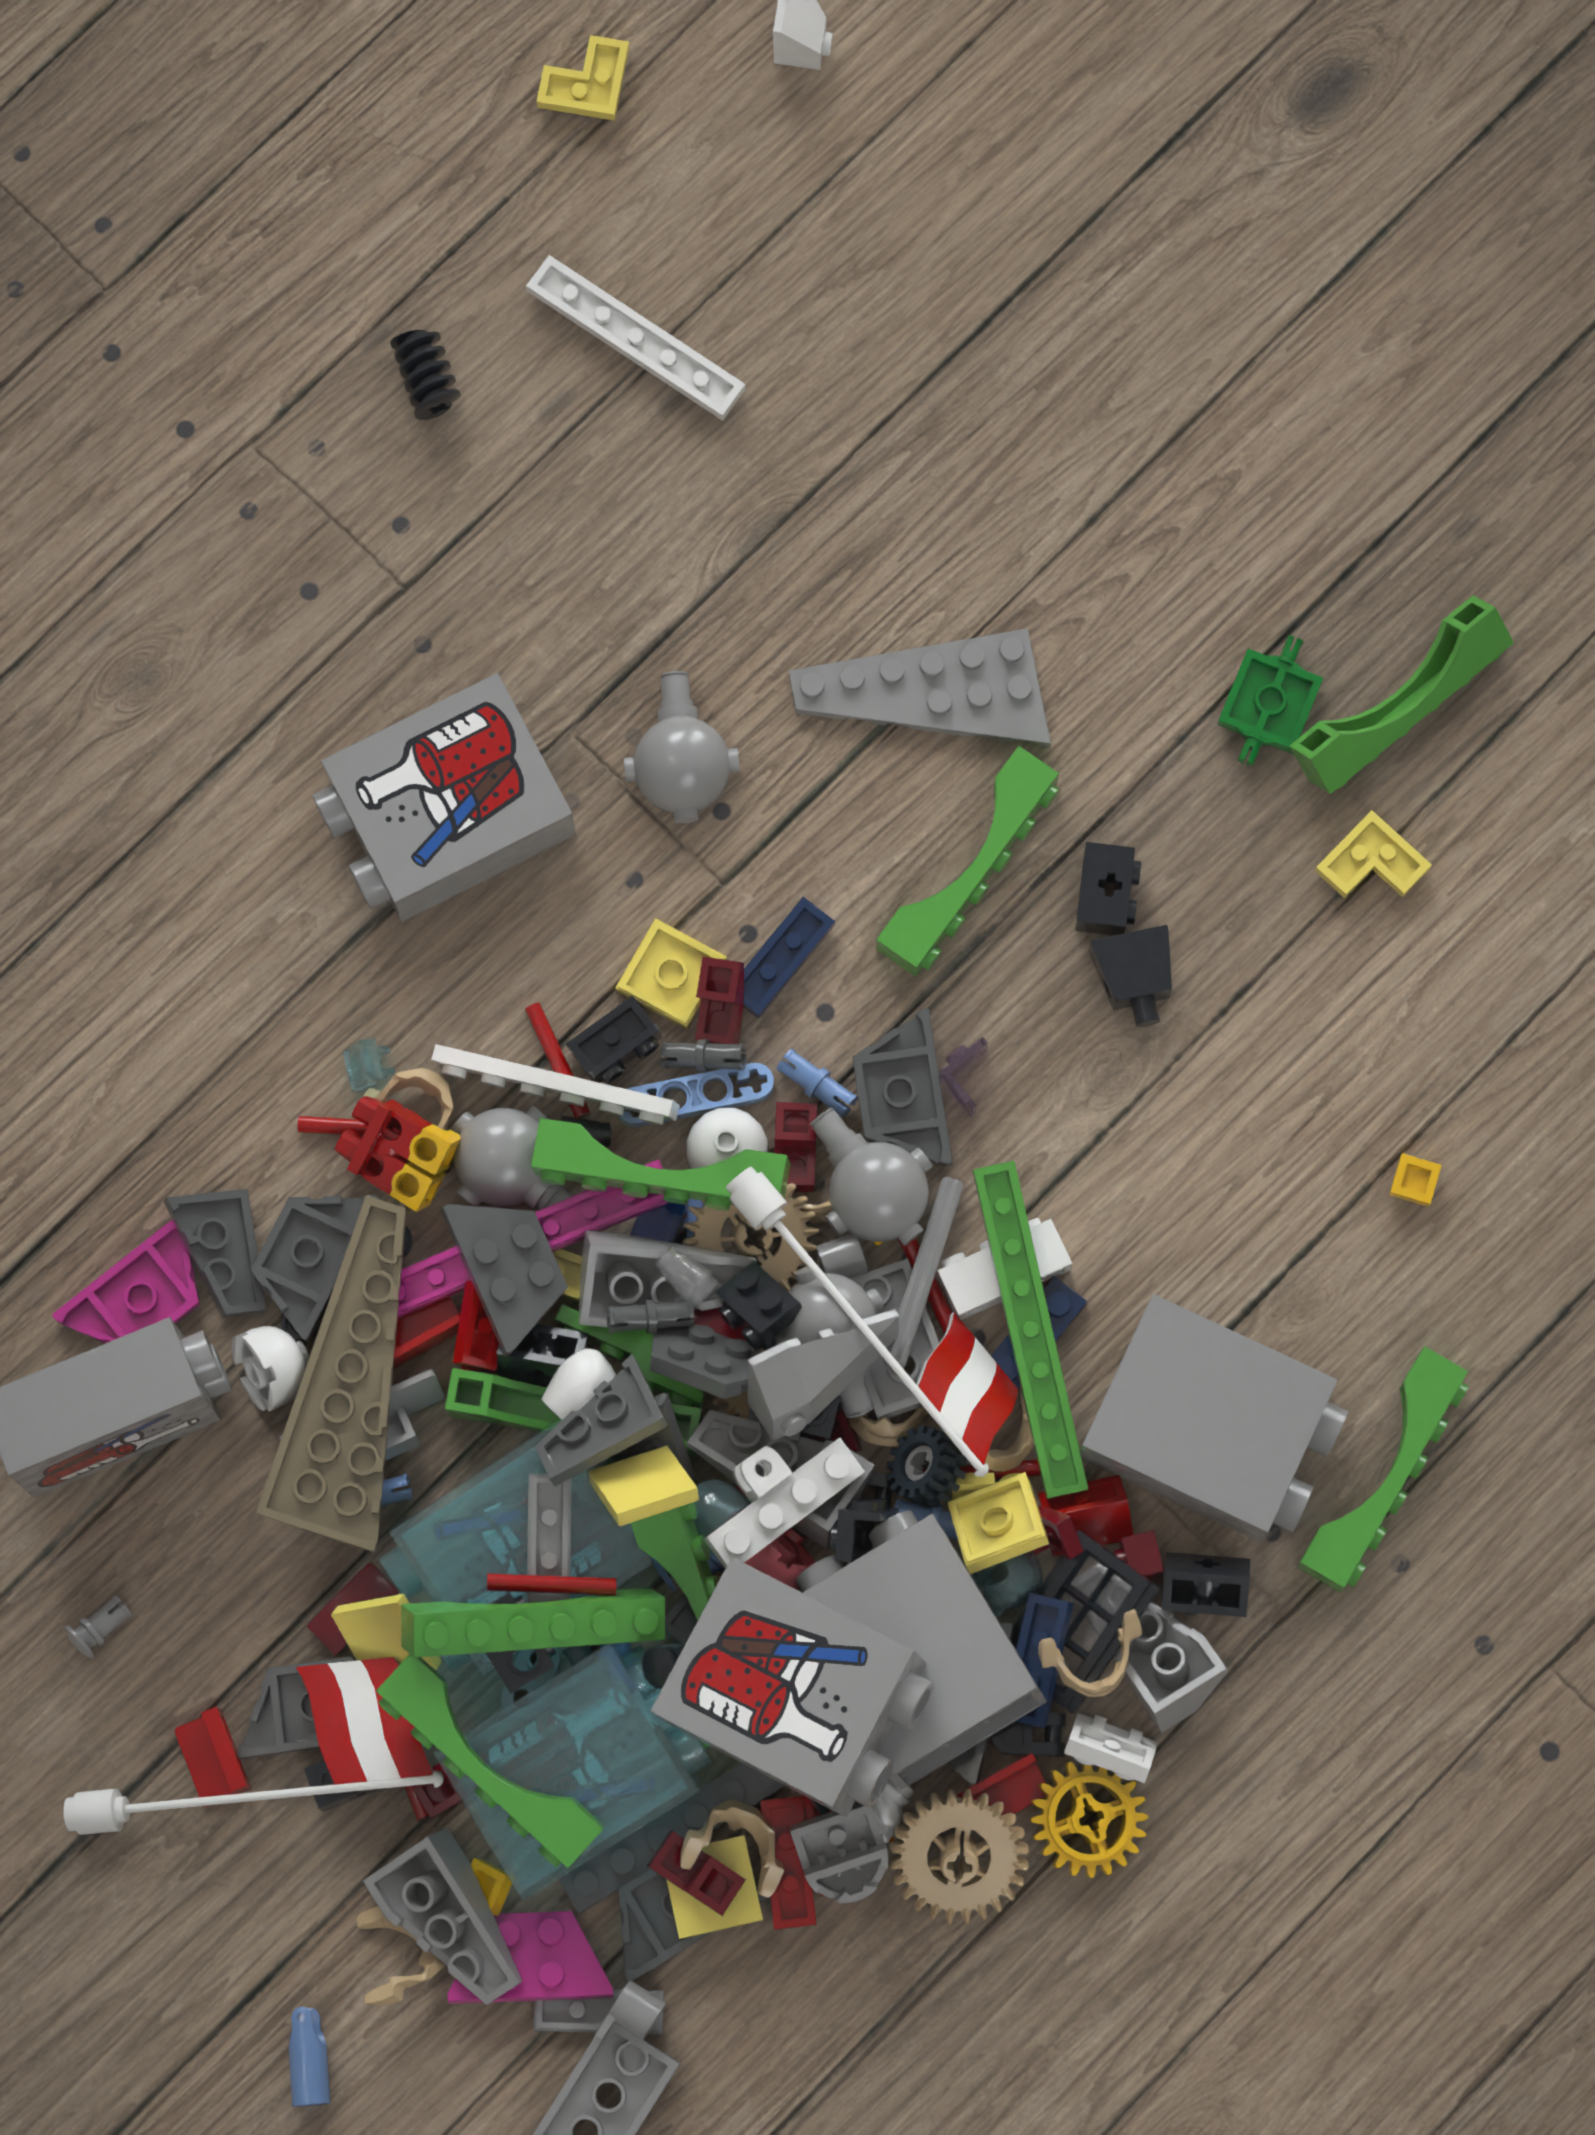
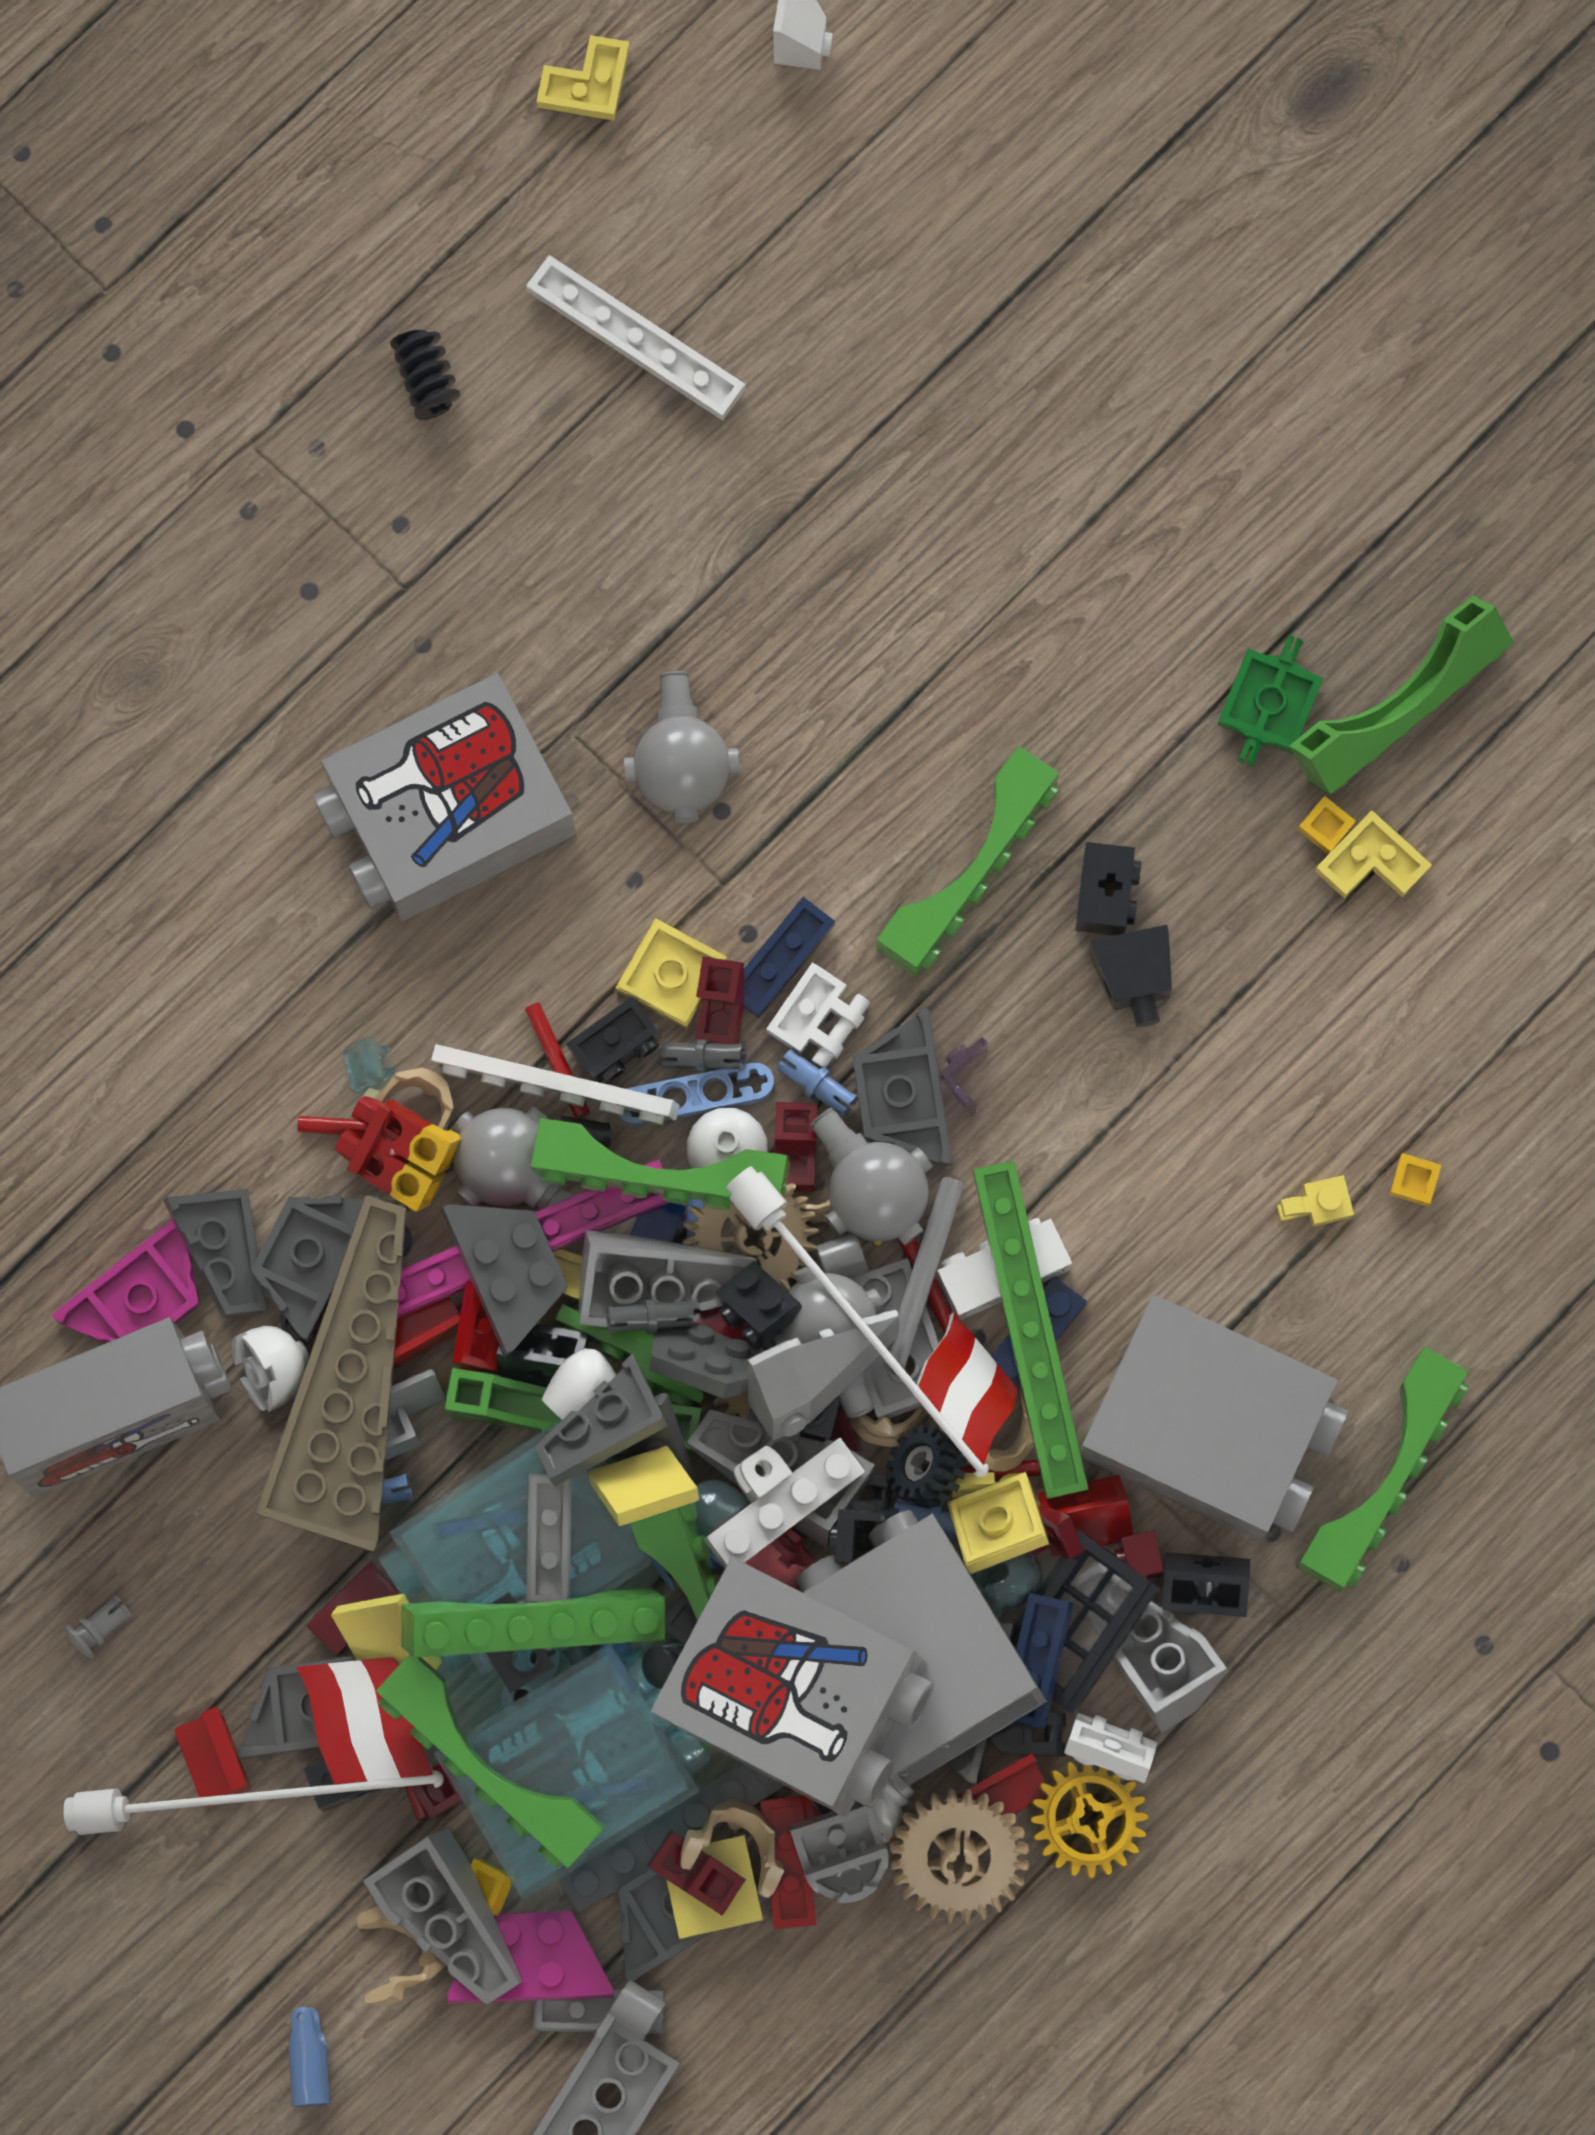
(551, 1584): red bar -> none
(687, 1277): clear cone -> none
(807, 1009): none -> white plate
(948, 688): light grey wing -> none
(1051, 1656): tan helmet -> none
(1323, 1201): none -> light yellow plate
(1326, 825): none -> yellow plate

